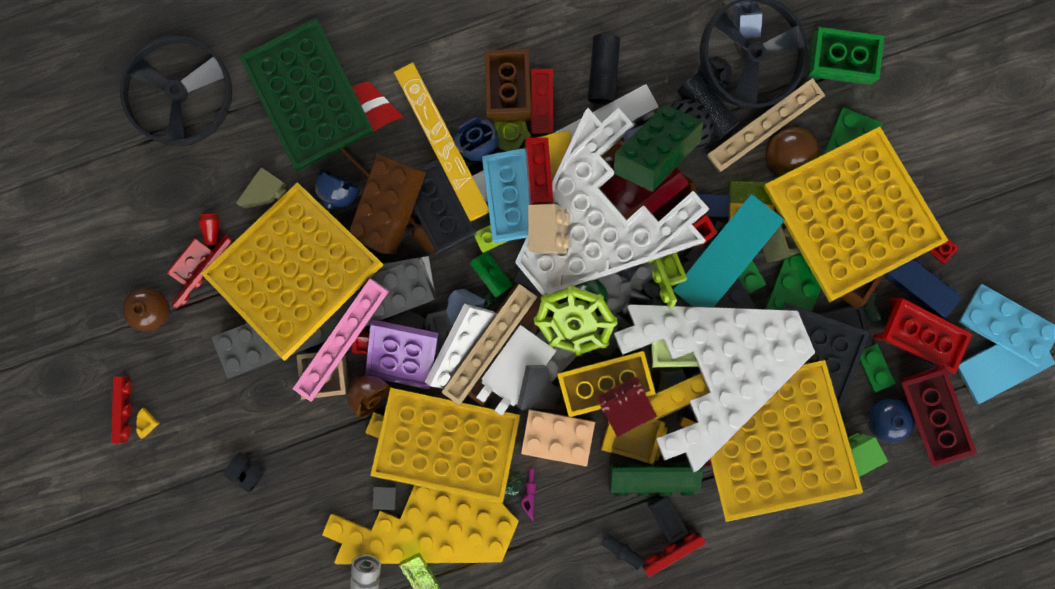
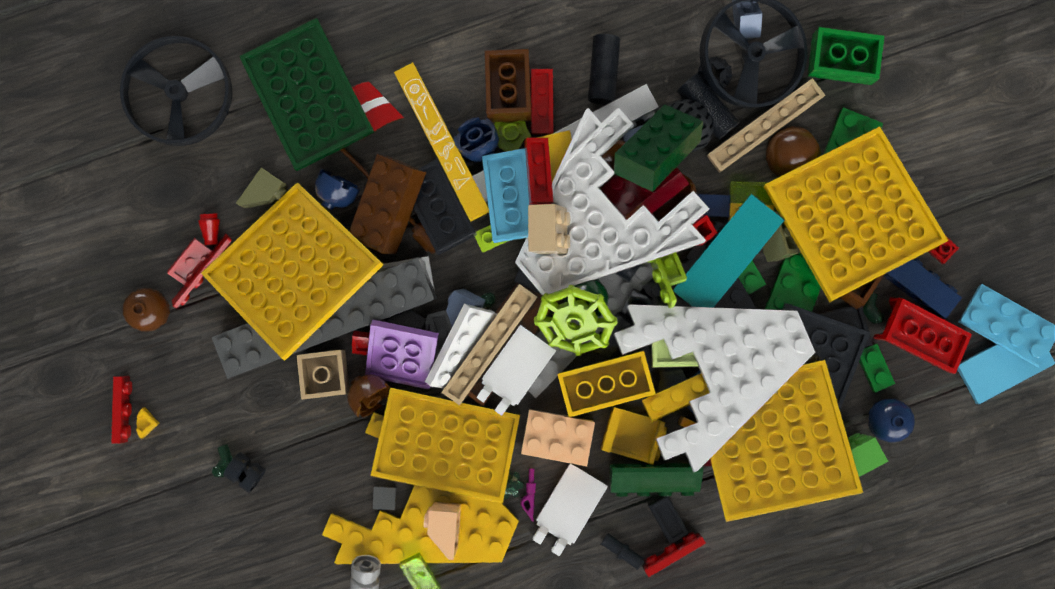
(225, 459): none -> clear green arm
(340, 339): bright pink plate -> none
(443, 526): none -> light nougat slope
(491, 274): green plate -> none
(537, 390): black tile -> none
(569, 507): none -> white tile
(626, 406): dark red hinge -> none
(938, 415): dark red brick -> none

